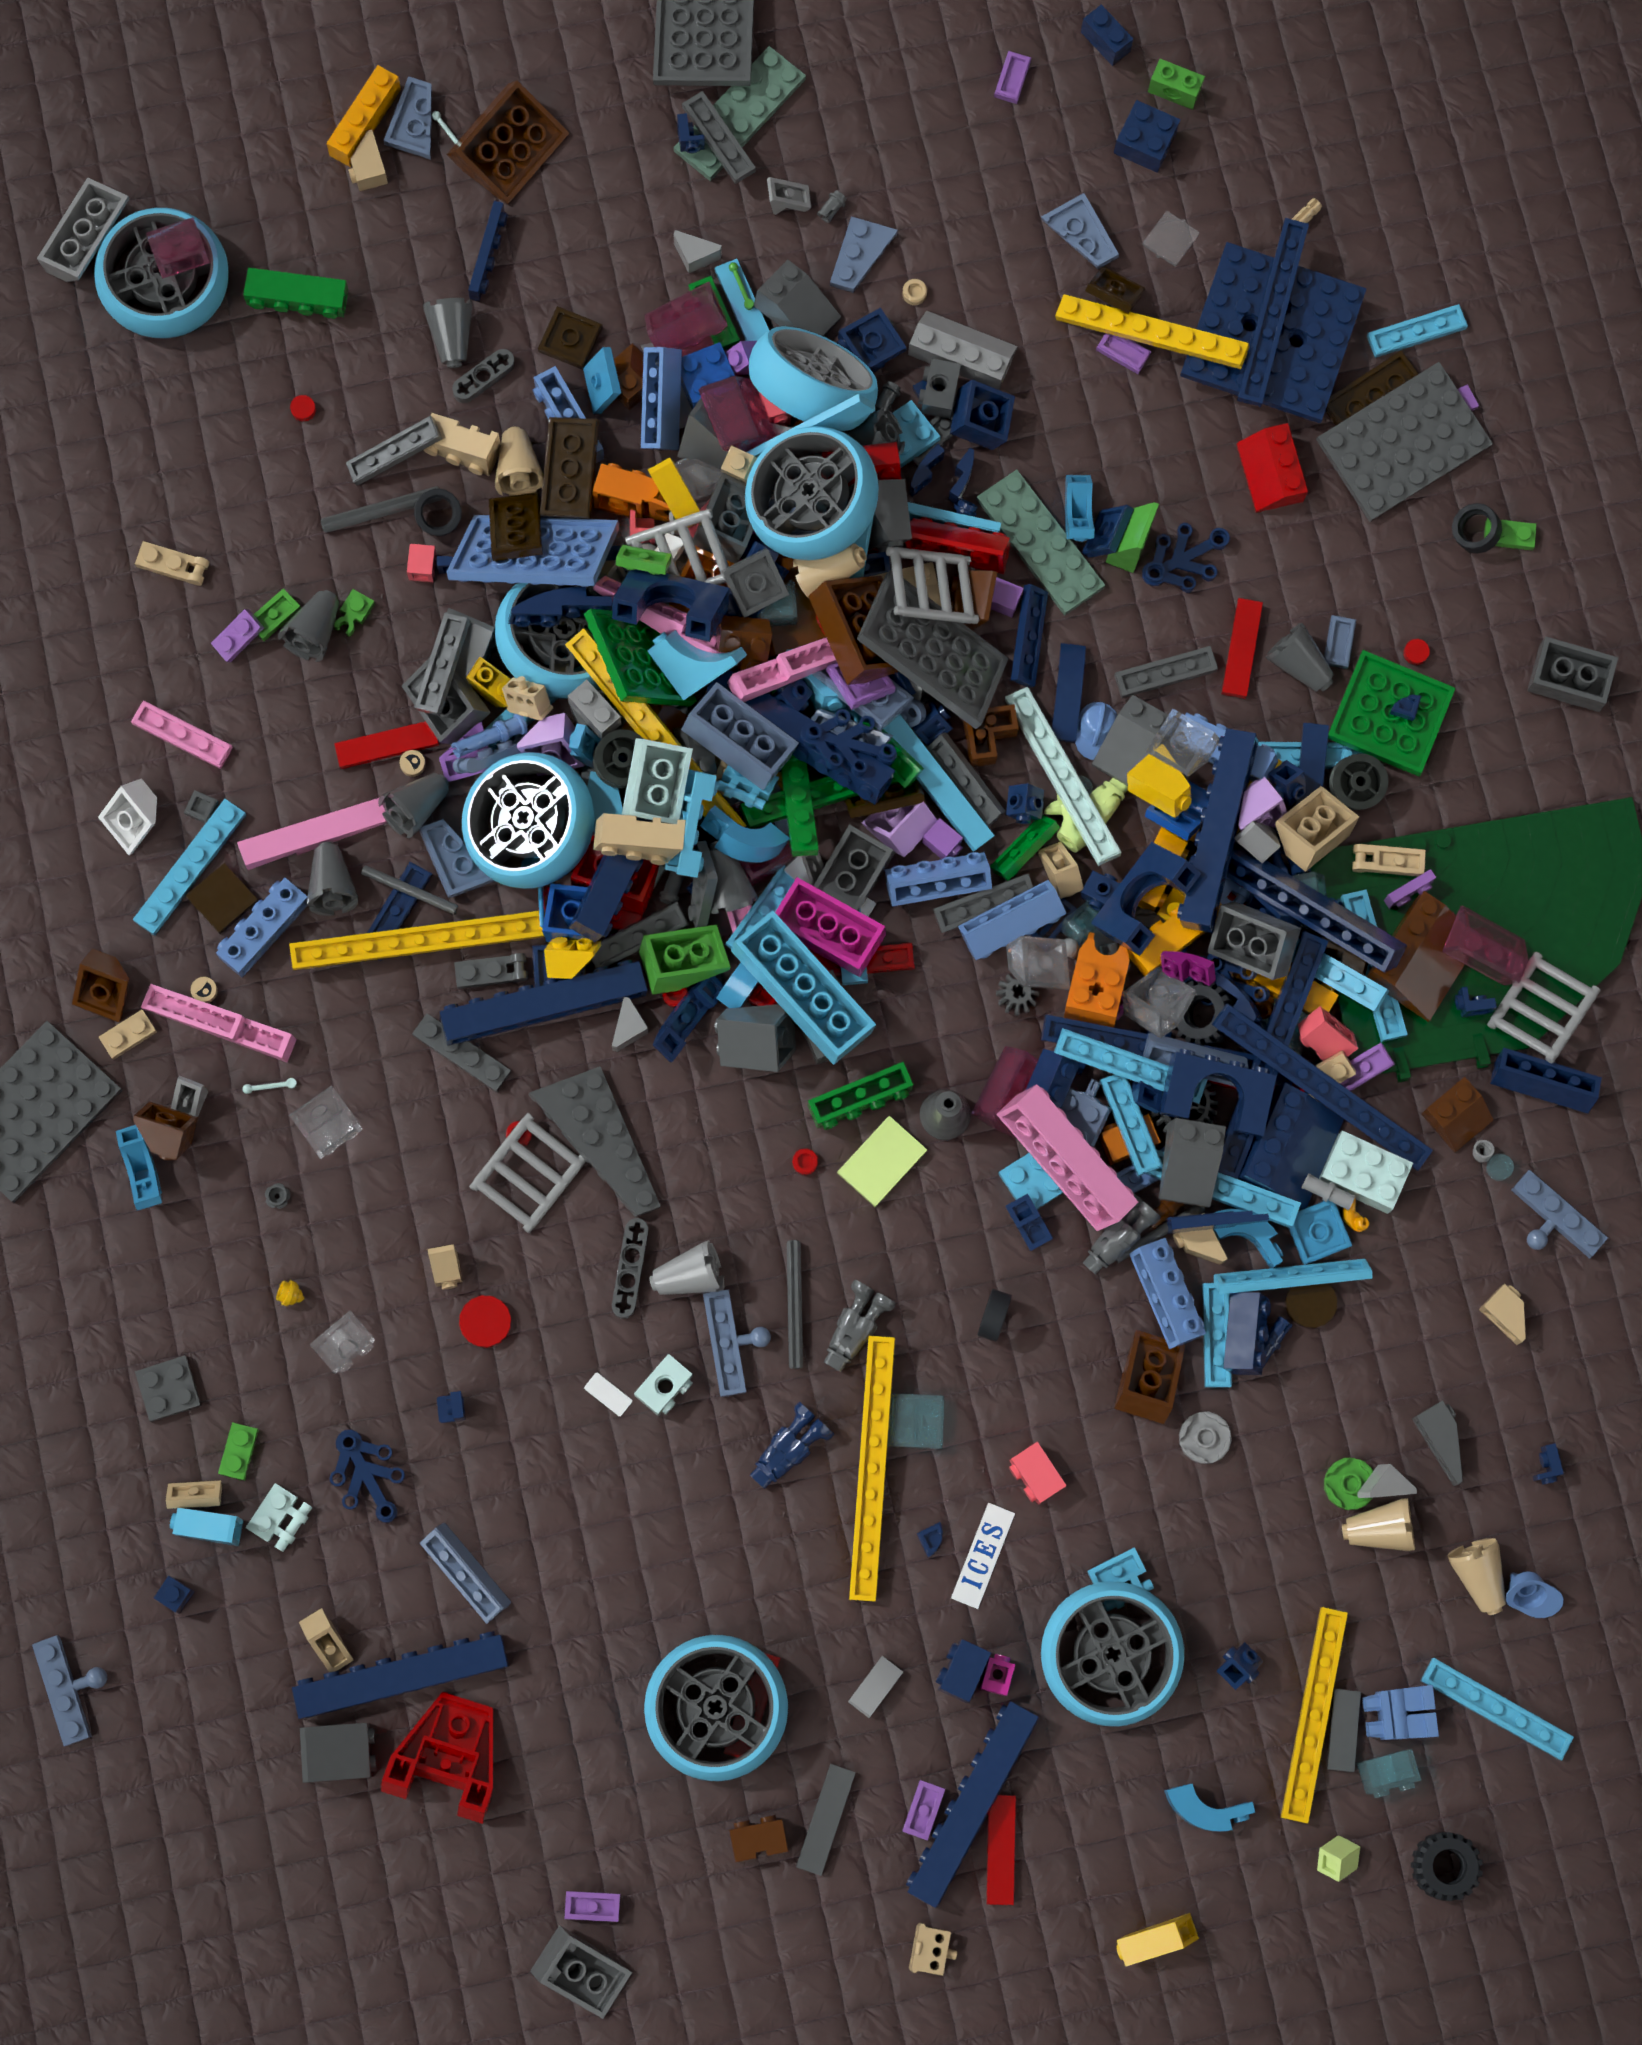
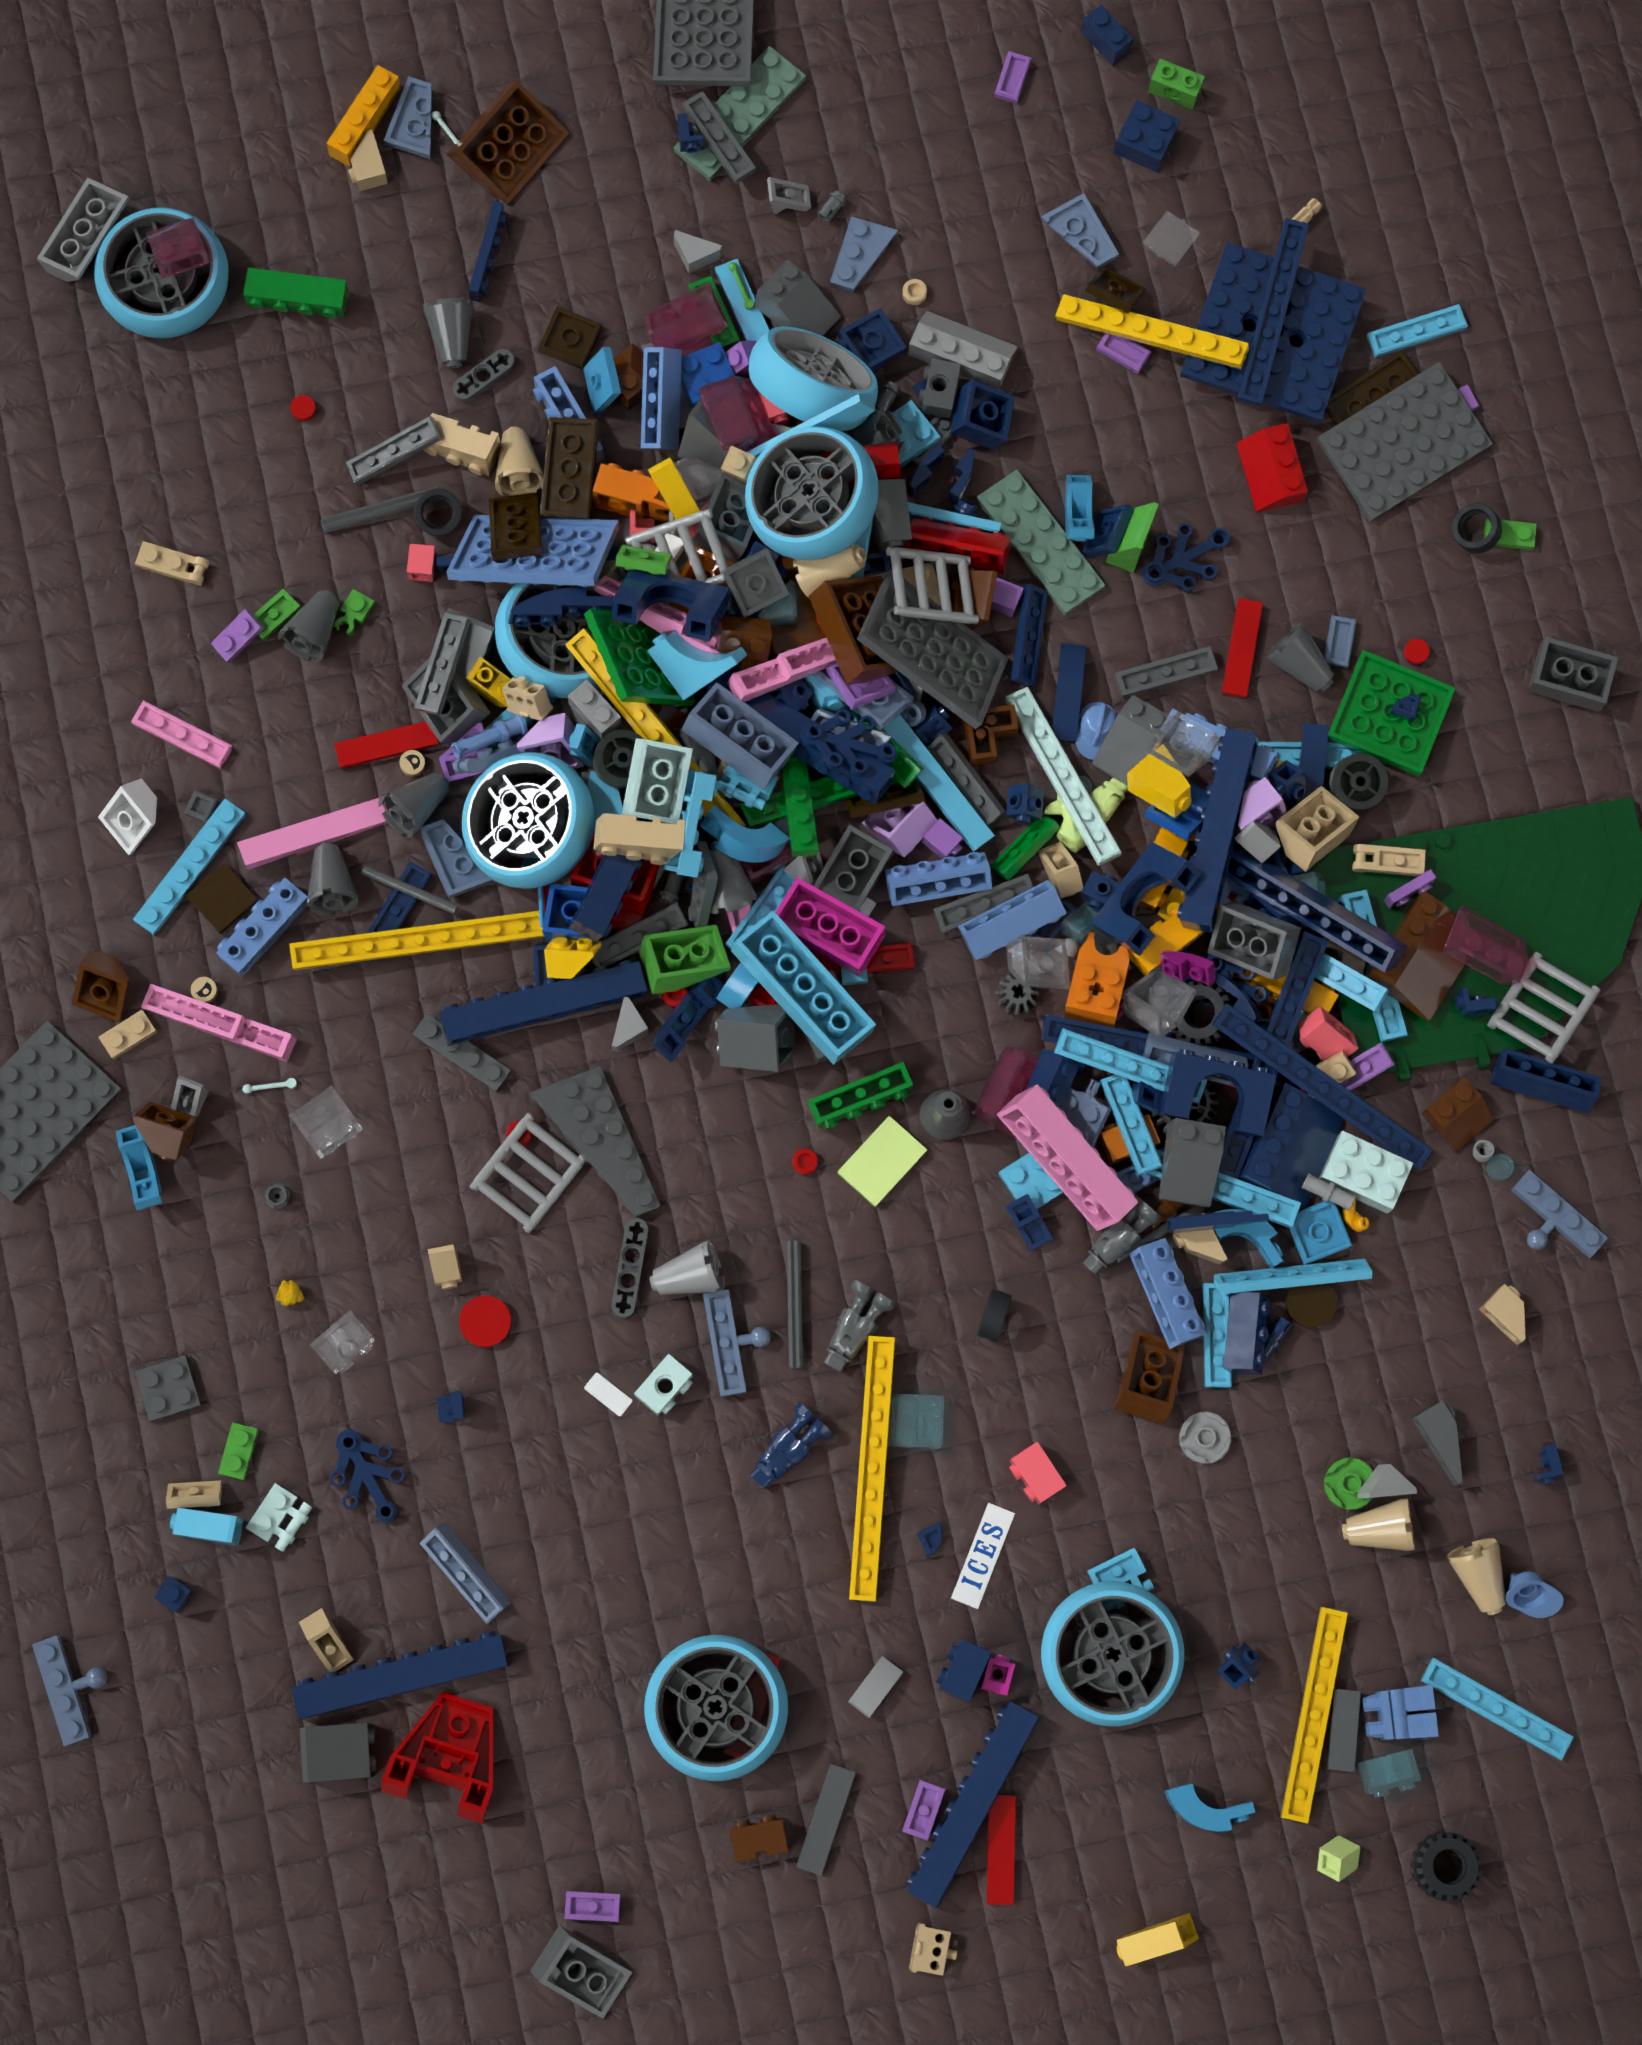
(490, 971): dark grey plate -> none

